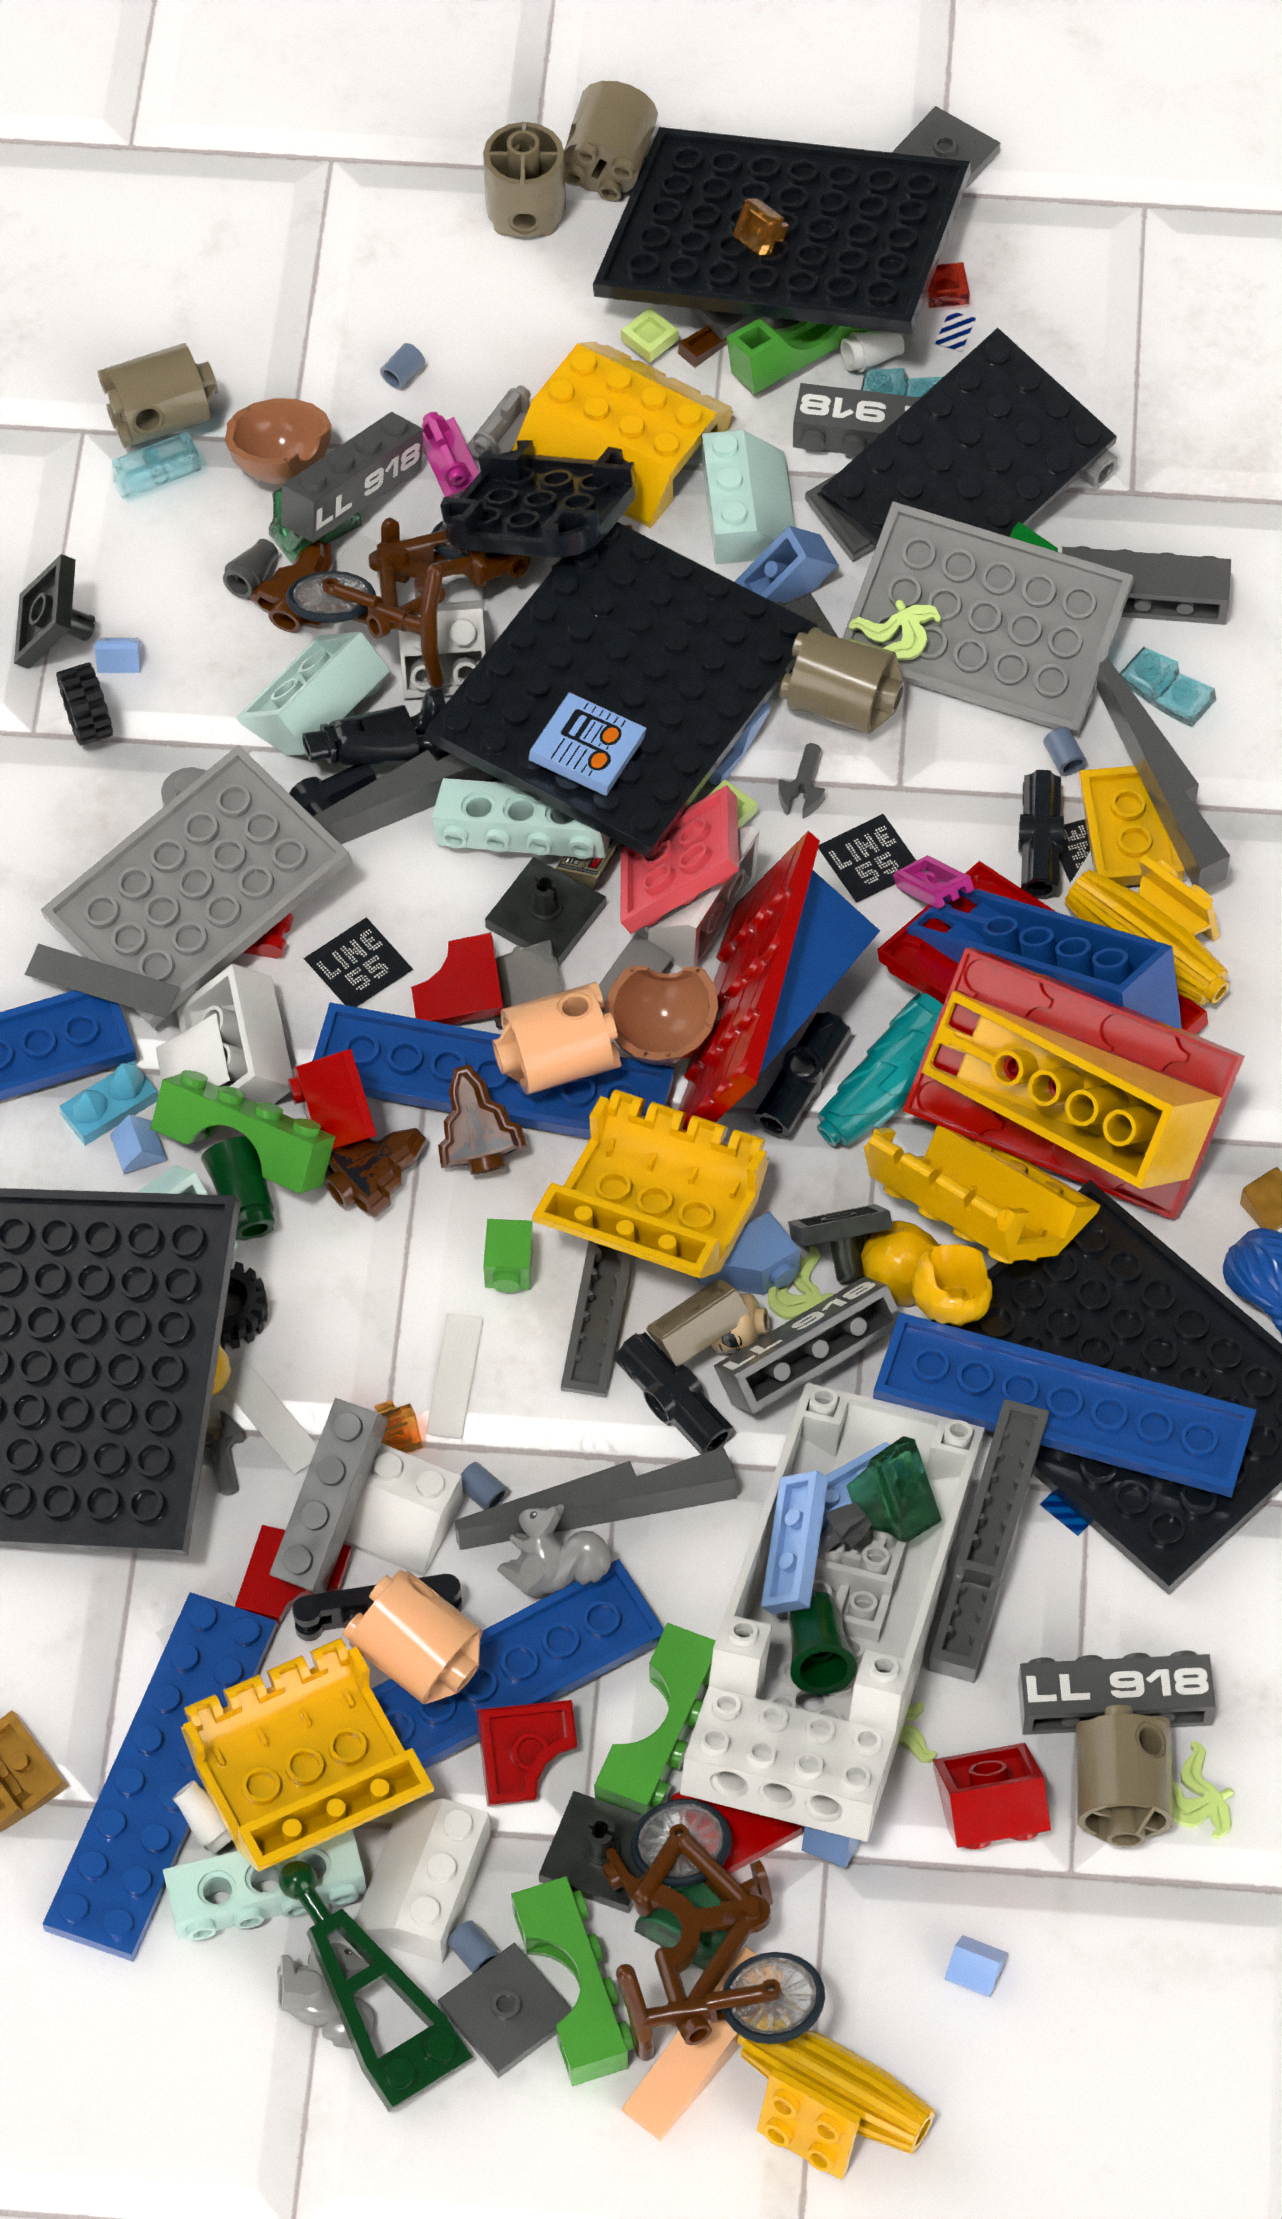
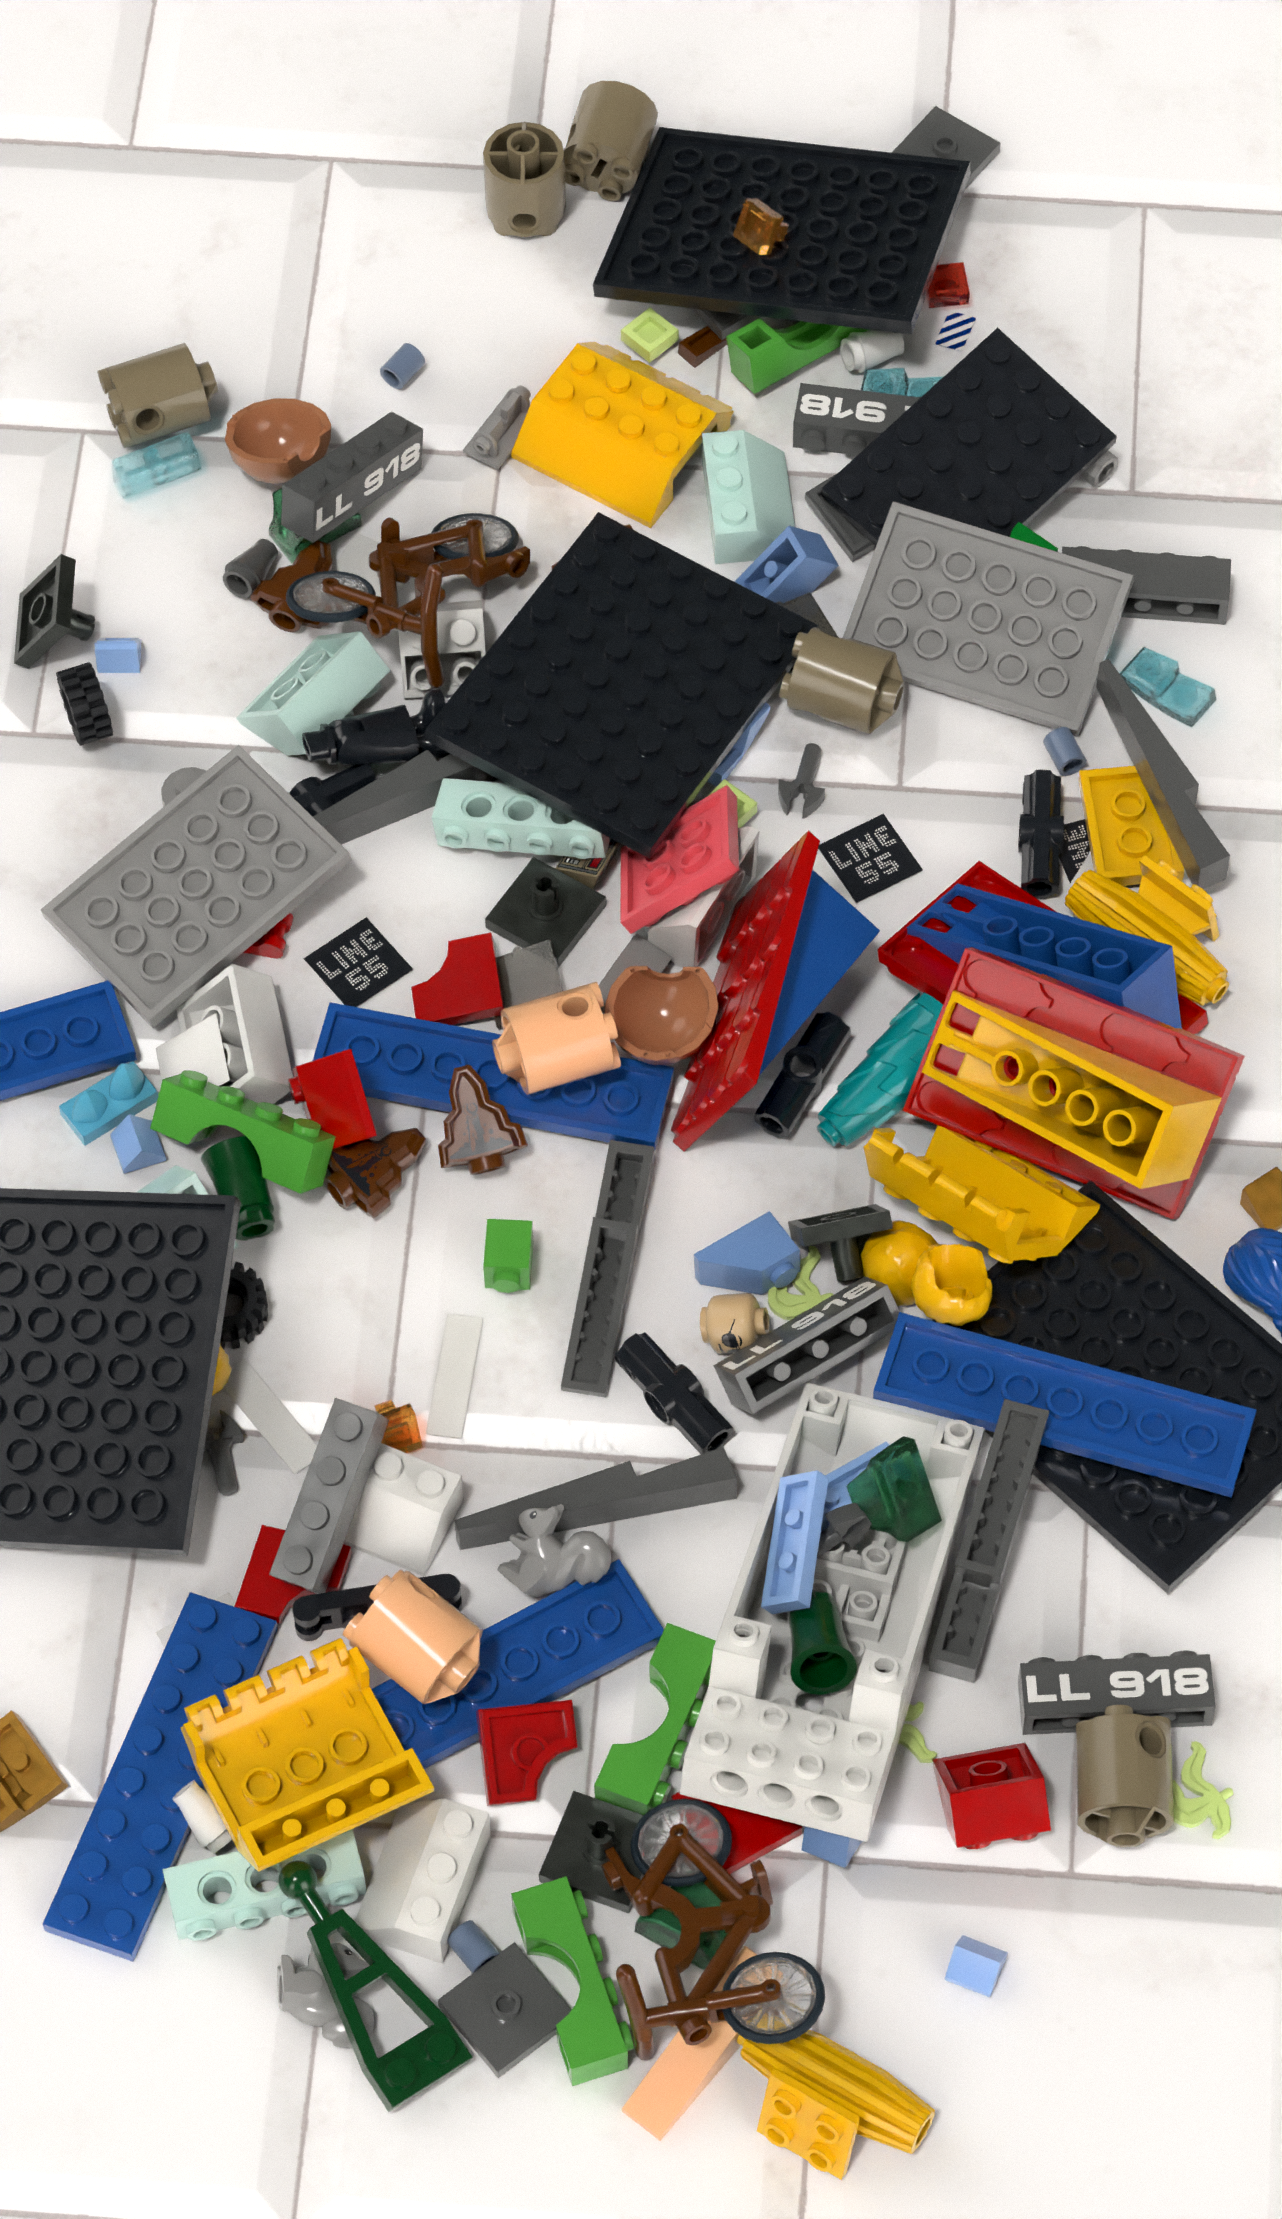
(102, 980): dark grey sticker -> none
(448, 454): dark pink hinge -> none
(483, 1486): sand blue hinge -> none
(540, 503): black tile -> none
(587, 744): light blue tile -> none
(659, 1187): yellow slope -> none
(698, 1321): dark tan slope -> none
(914, 635): yellowish green piece -> none
(927, 887): dark pink tile -> none
(1064, 1513): clear blue sticker -> none

